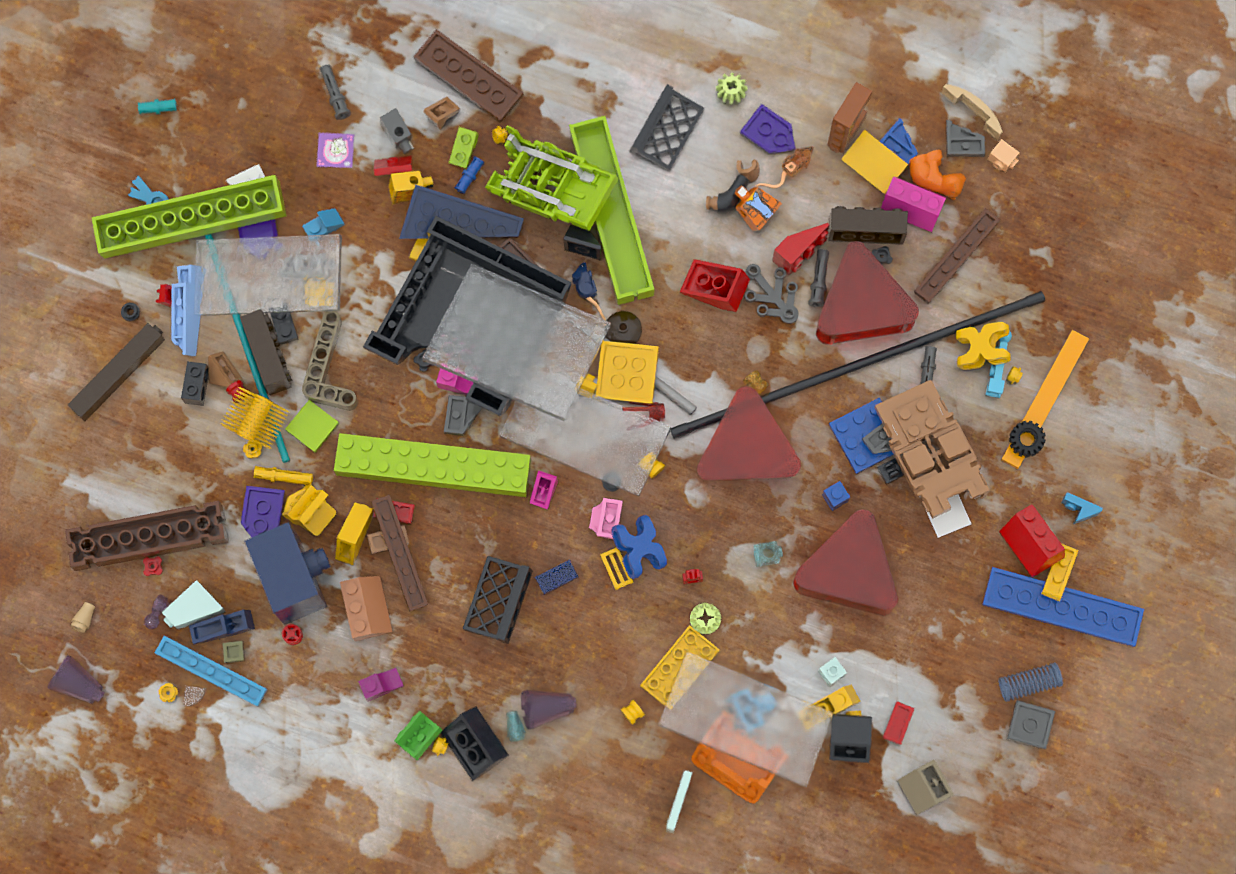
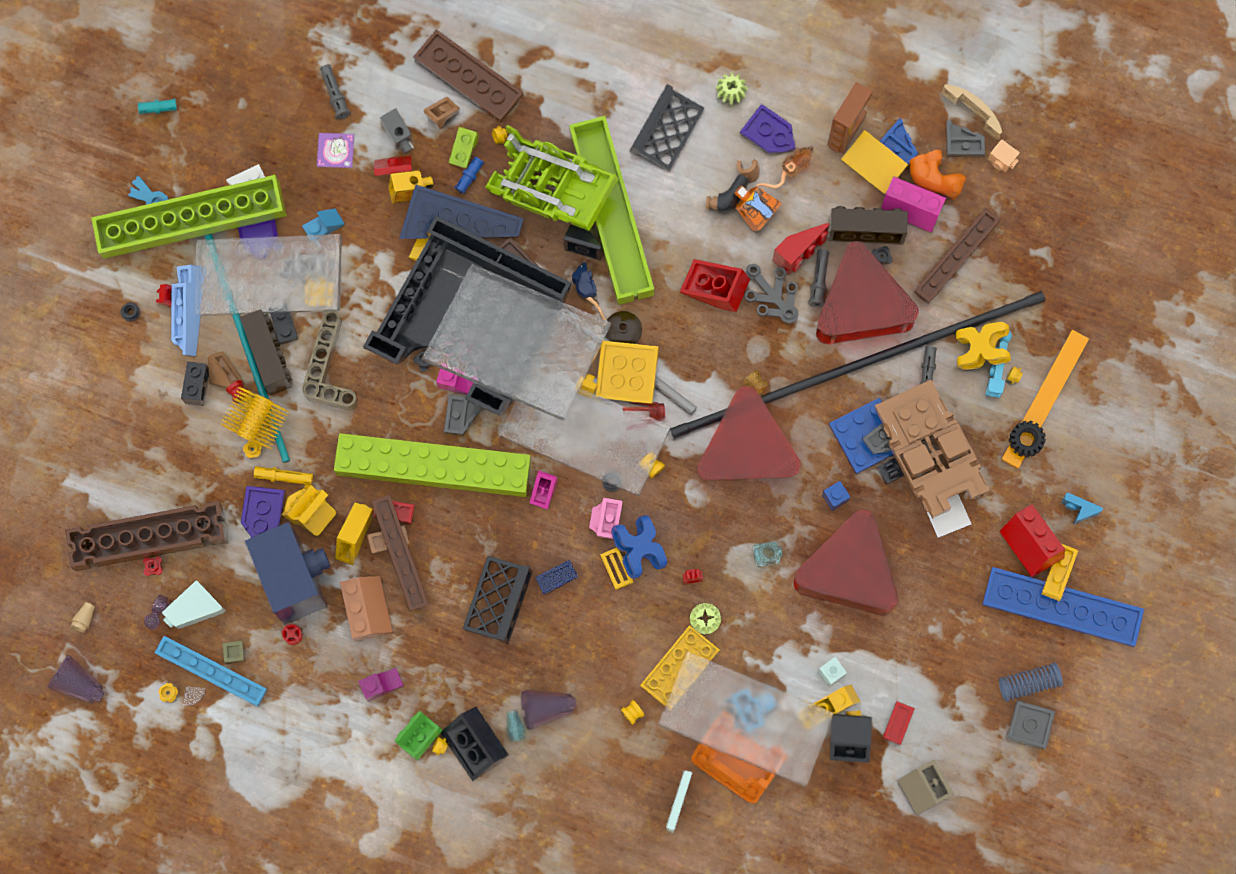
(117, 371): dark brown brick -> none
(222, 626): dark blue slope -> none
(312, 426): lime tile -> none

